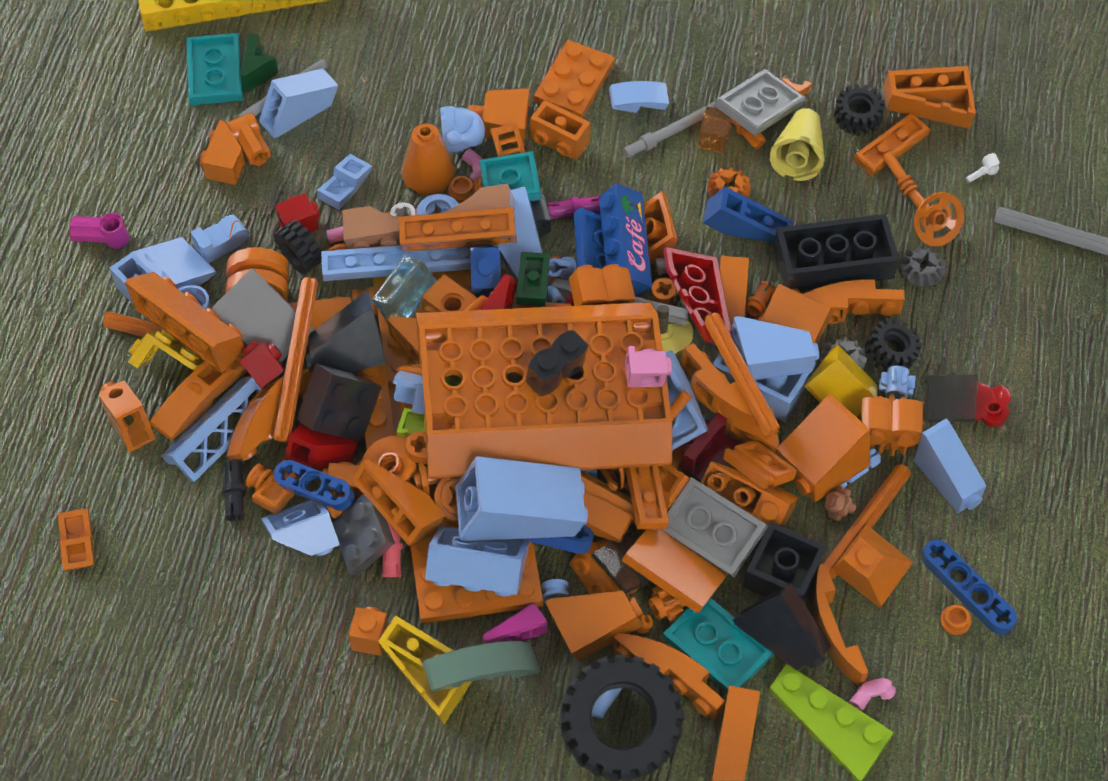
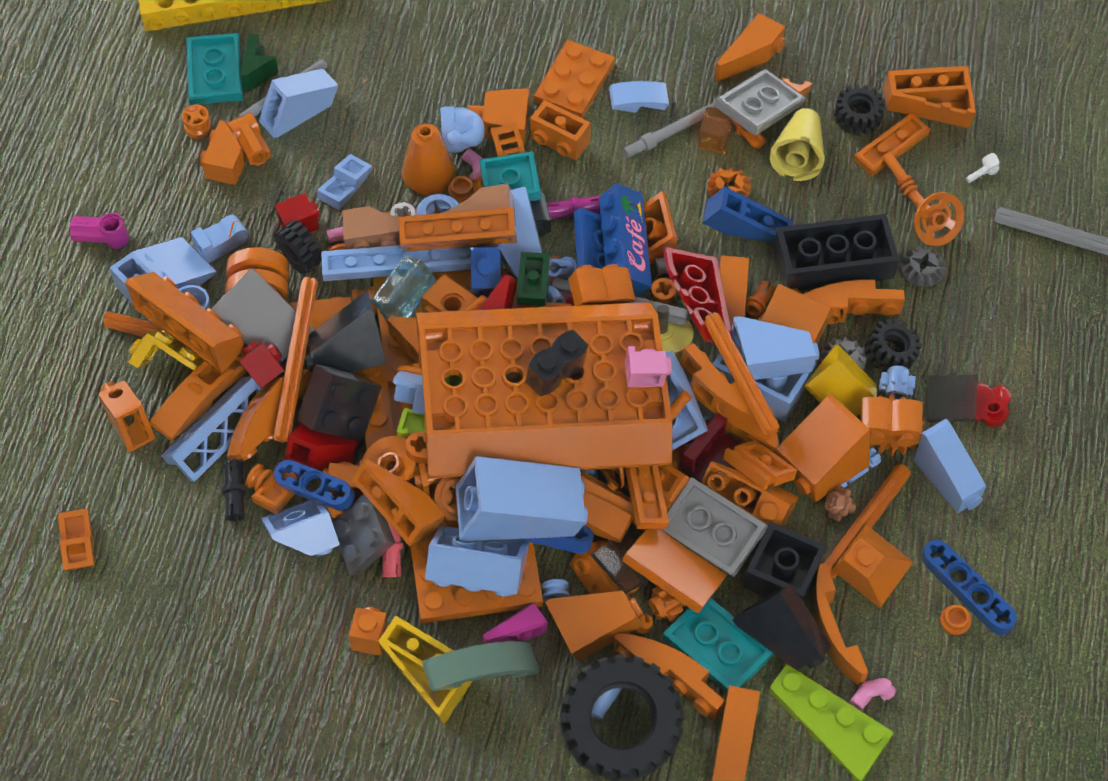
(196, 121): none -> orange wheel
(752, 47): none -> orange slope

